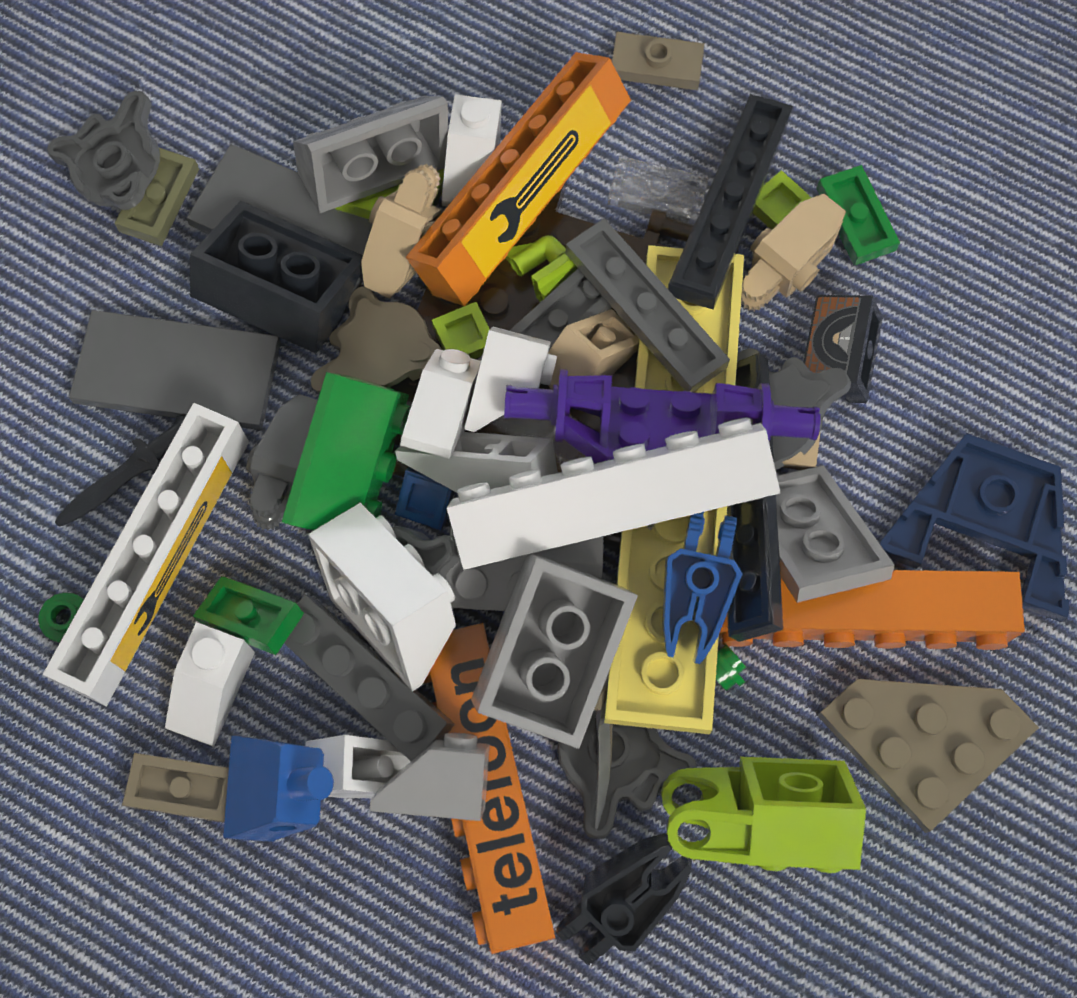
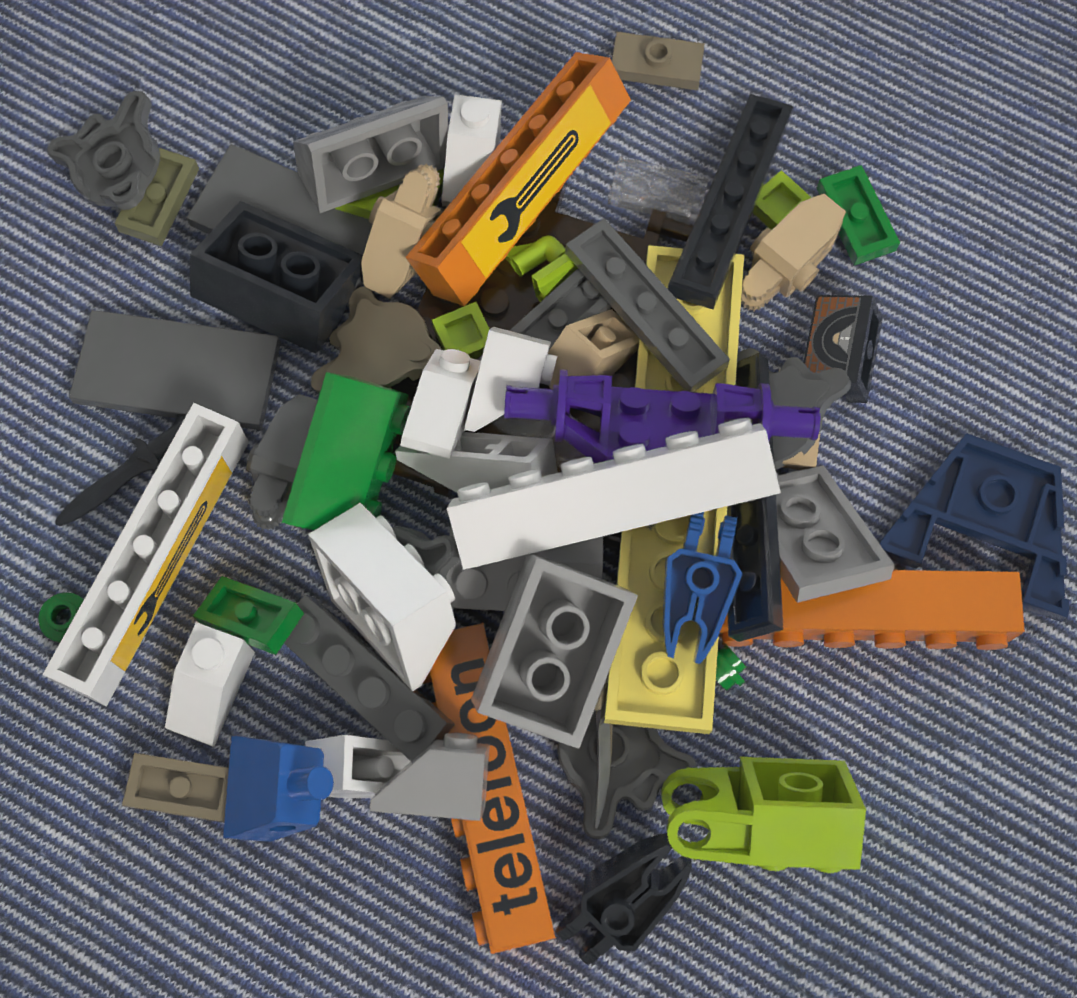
(423, 500): blue tile -> none
(927, 739): dark tan plate -> none

